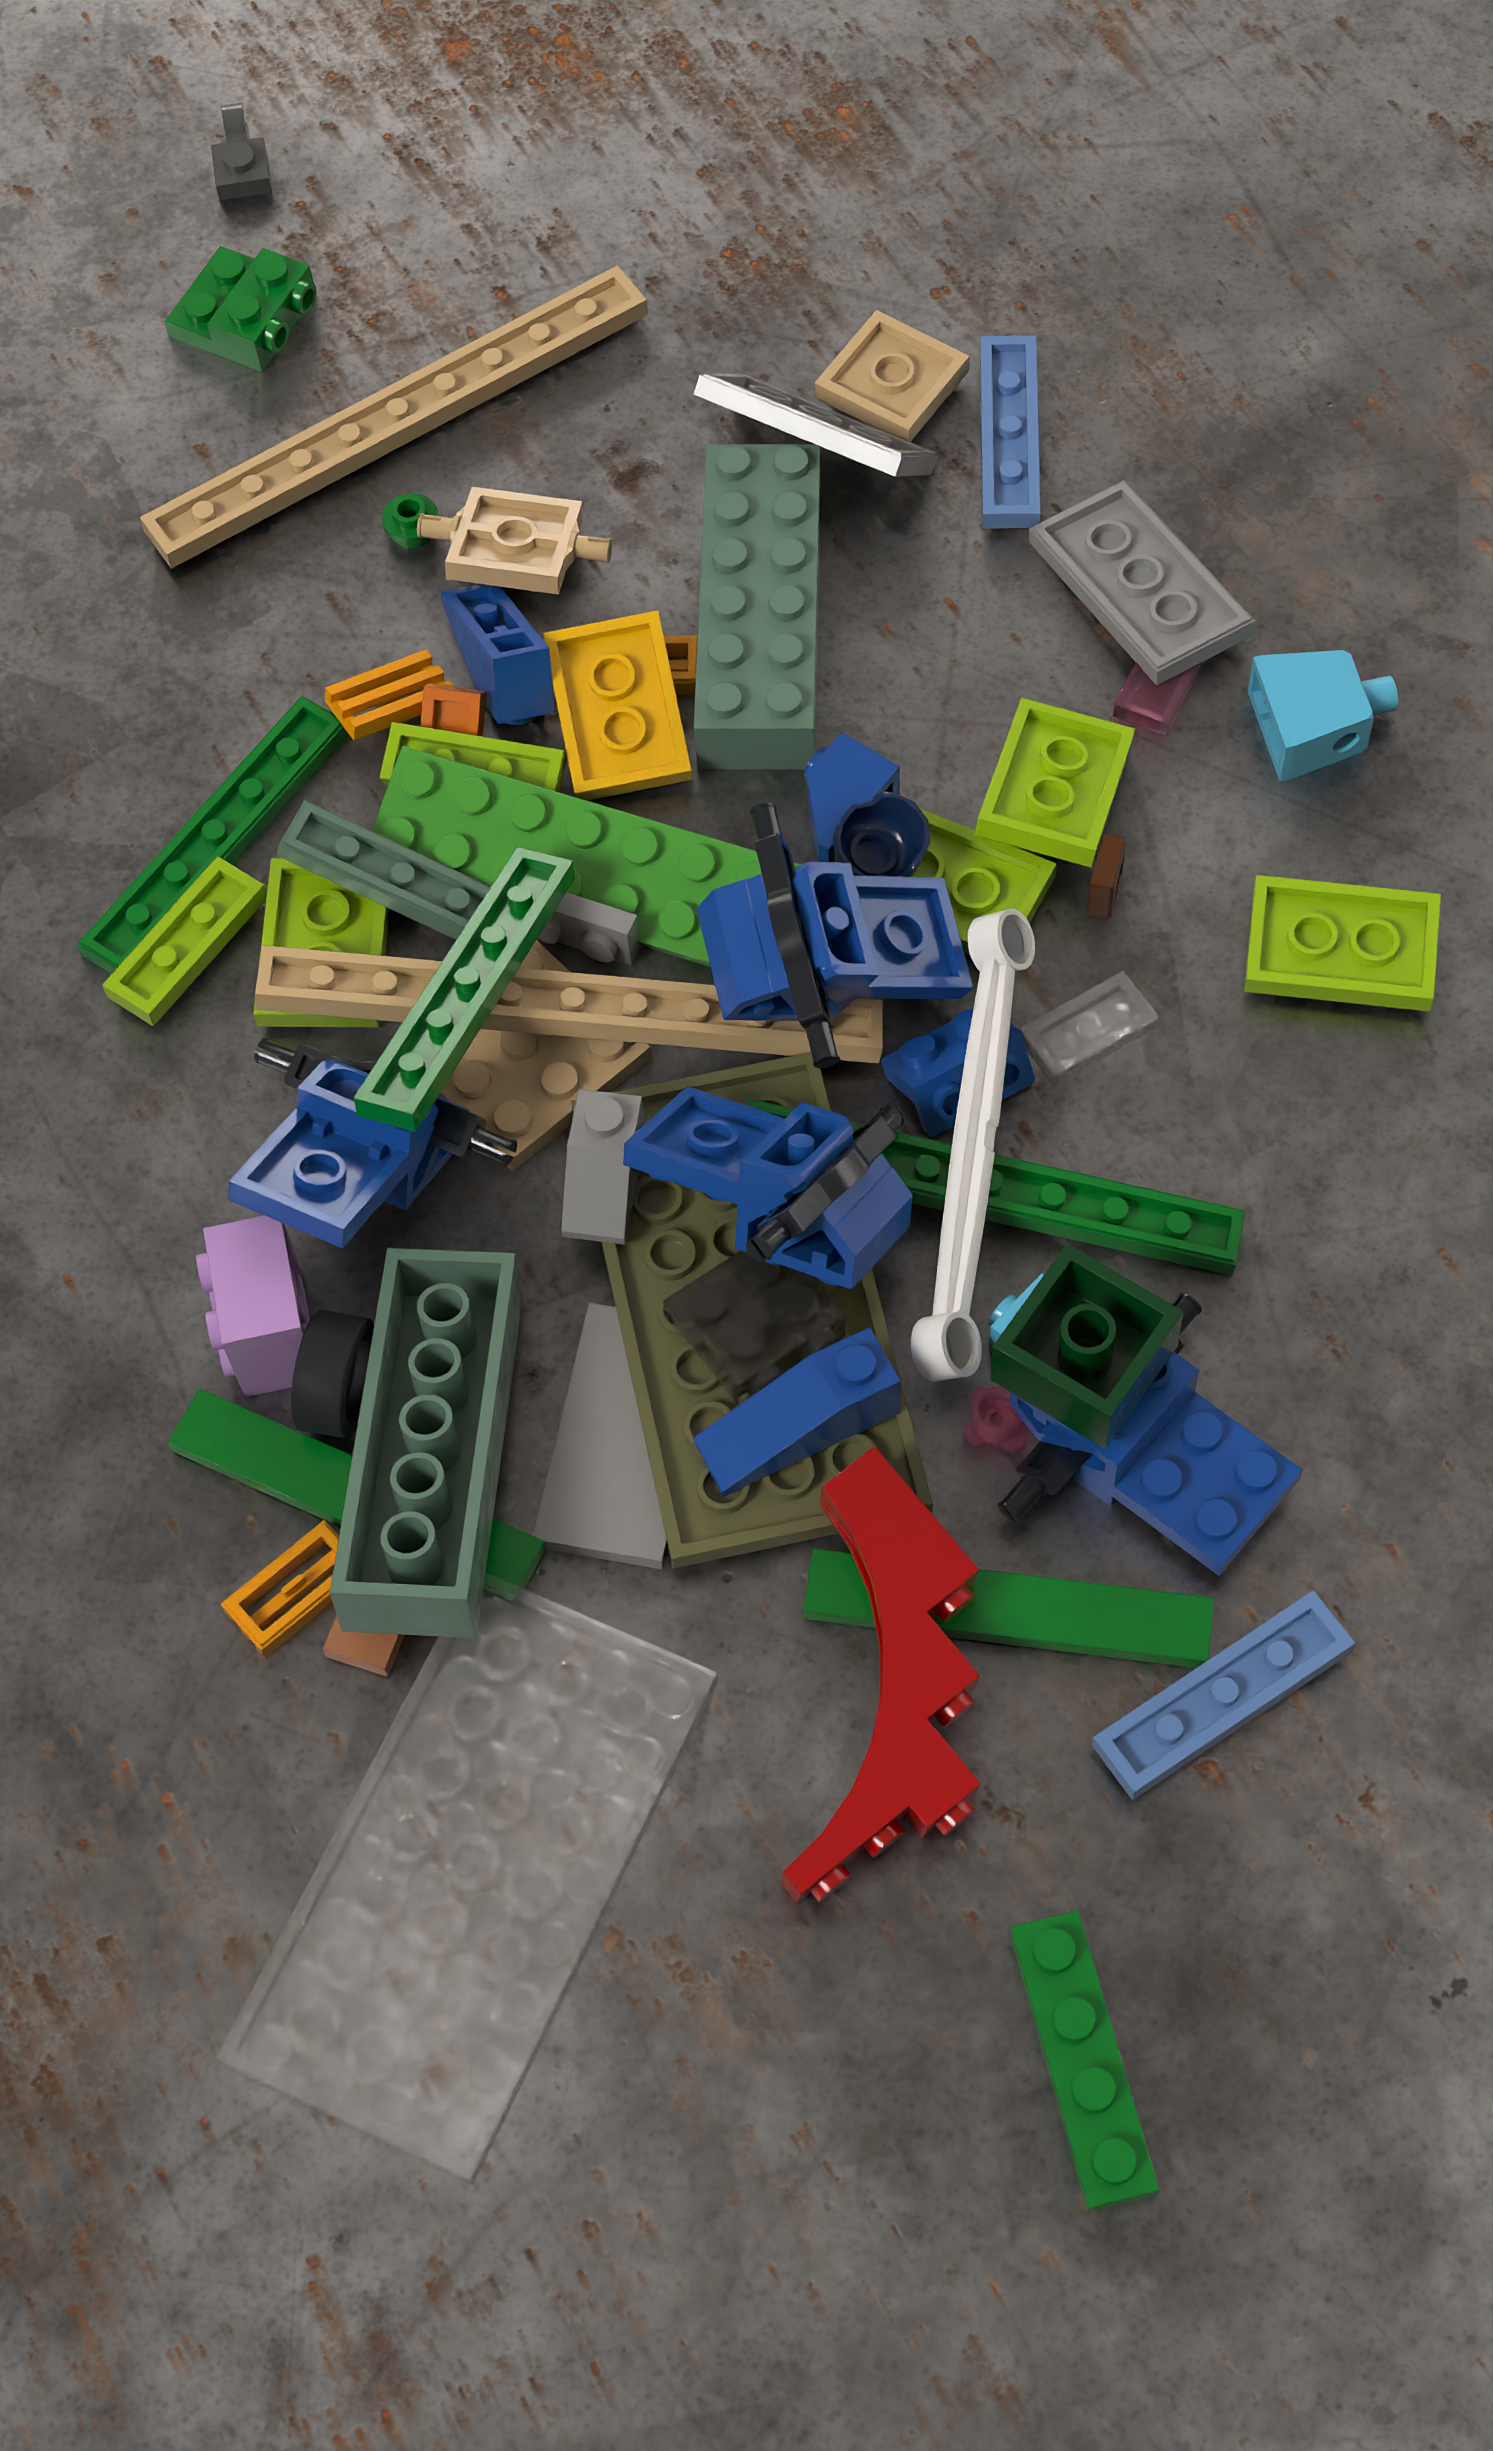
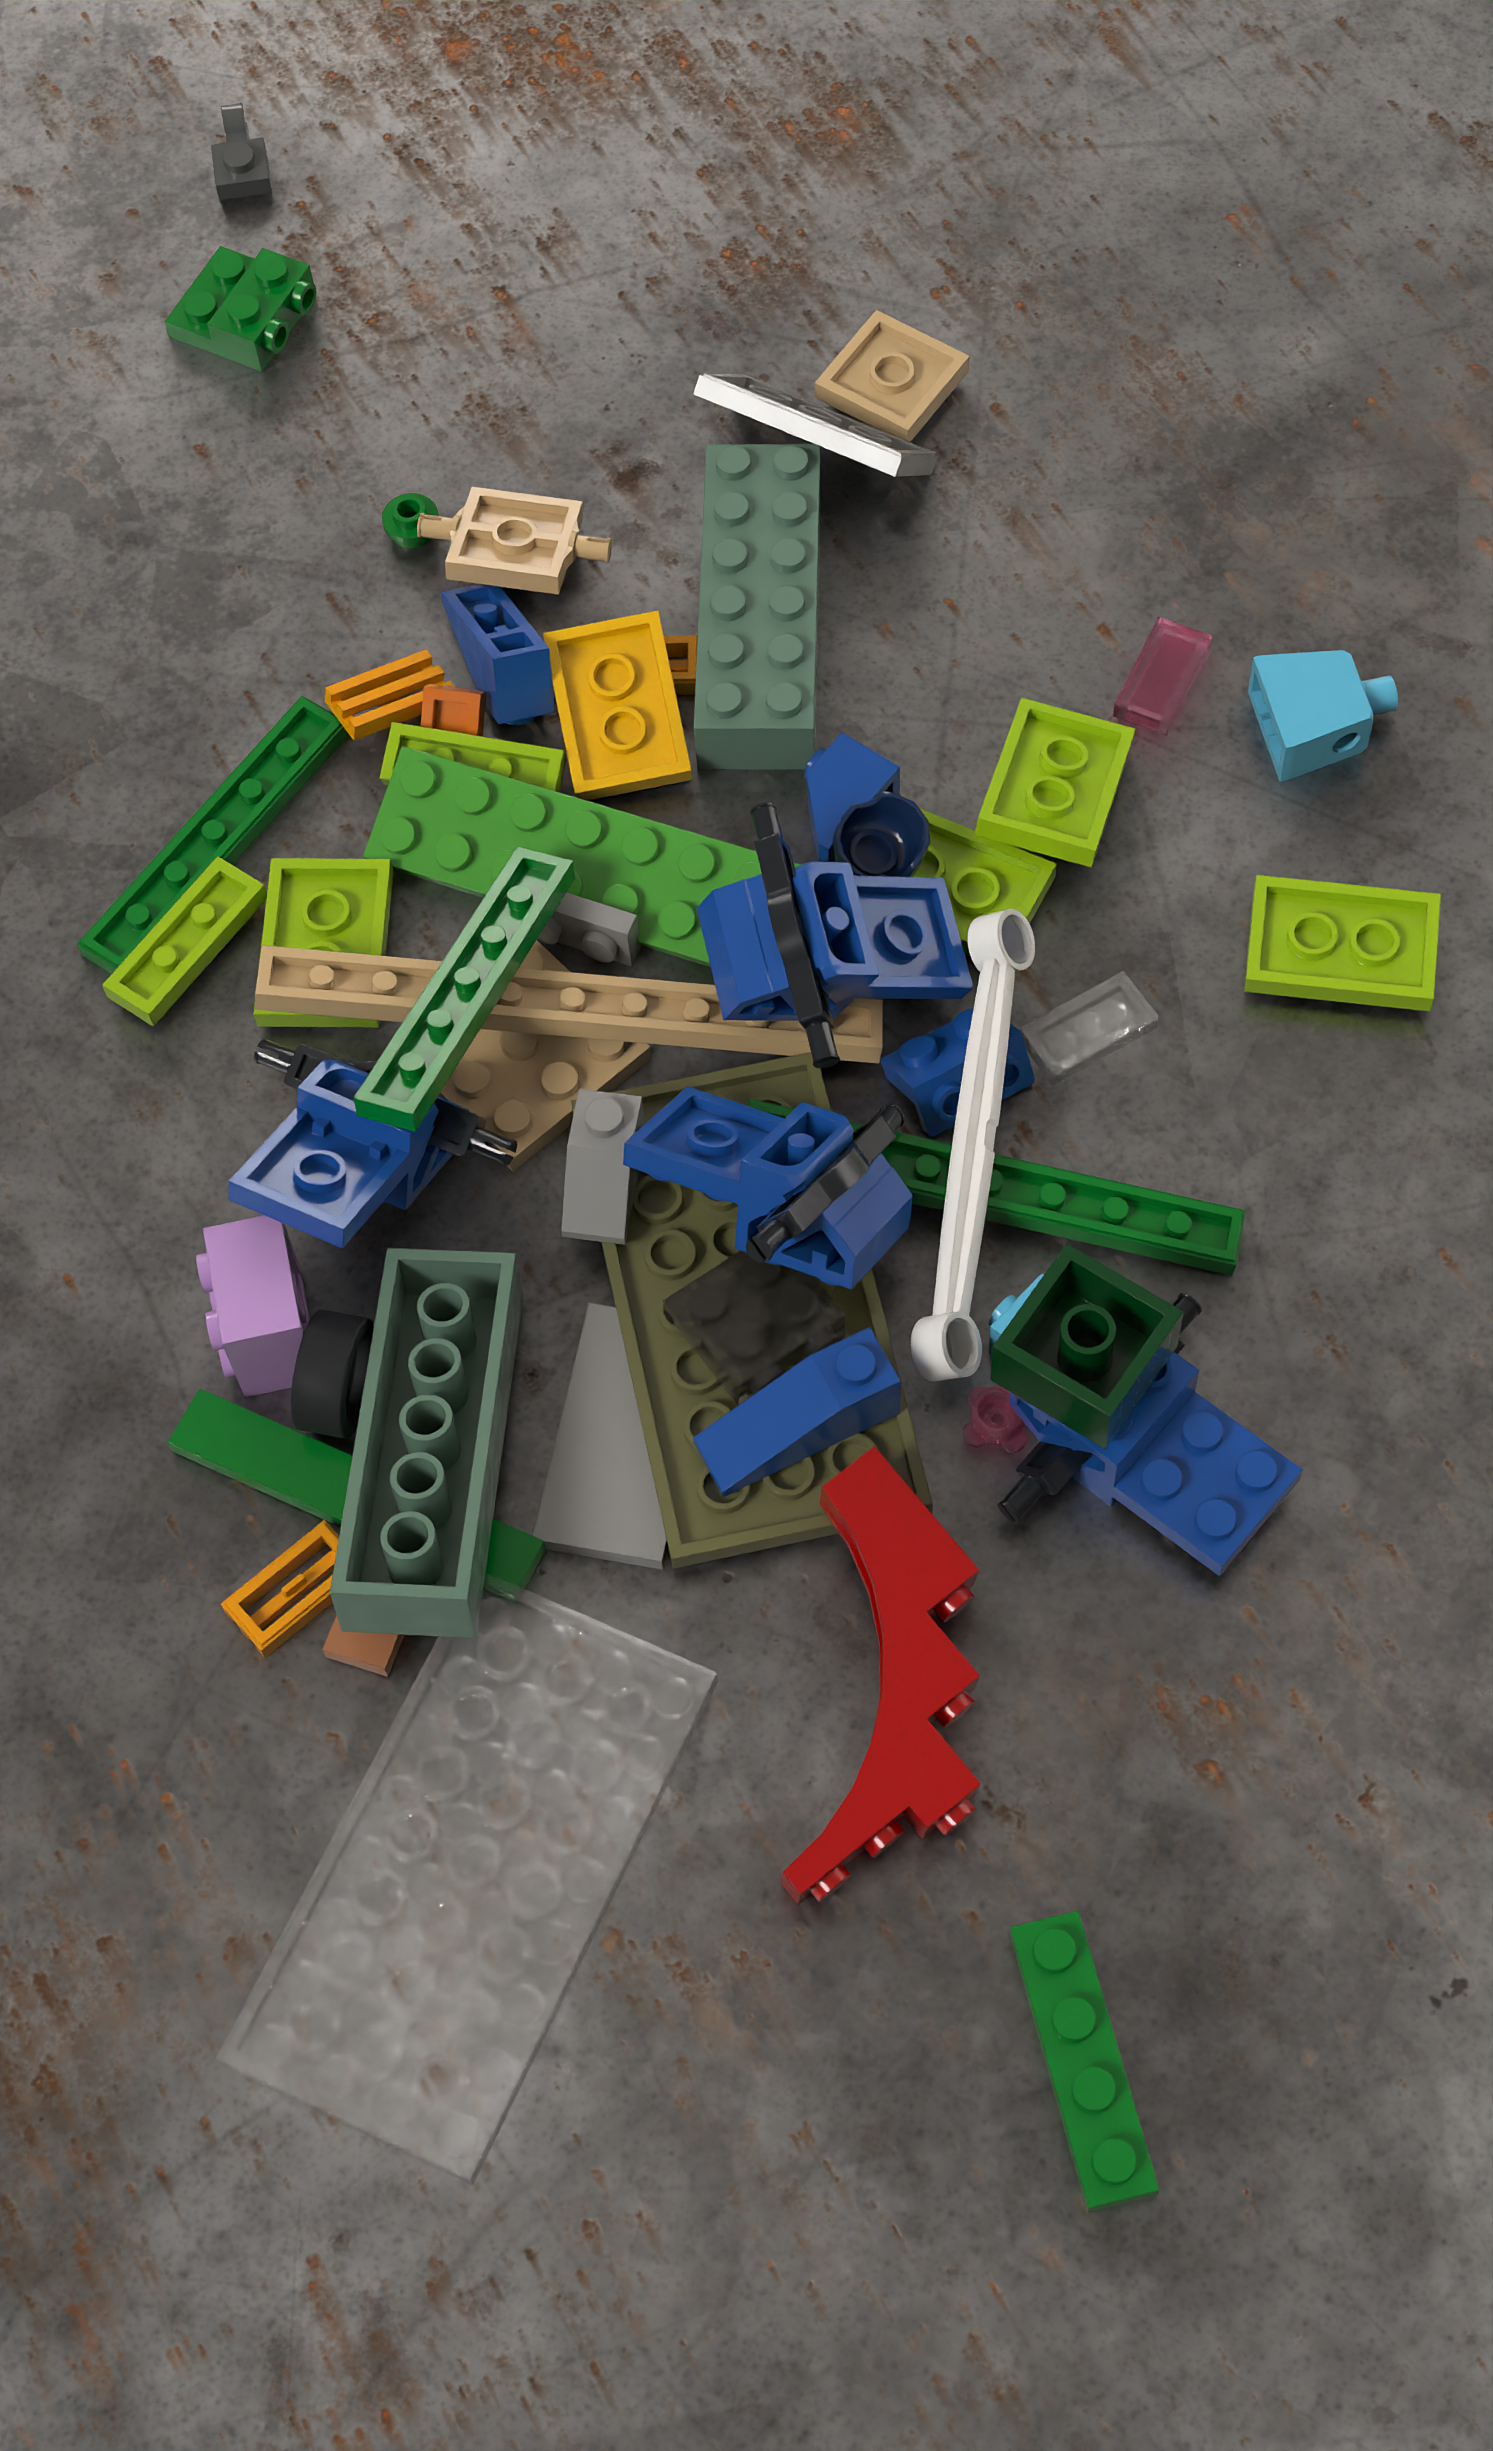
(381, 870): sand green tile -> none
(393, 416): tan plate -> none
(1009, 432): medium blue plate -> none
(1039, 1613): green tile -> none
(1106, 876): reddish brown tile -> none
(1141, 582): light grey tile -> none
(1223, 1694): medium blue plate -> none

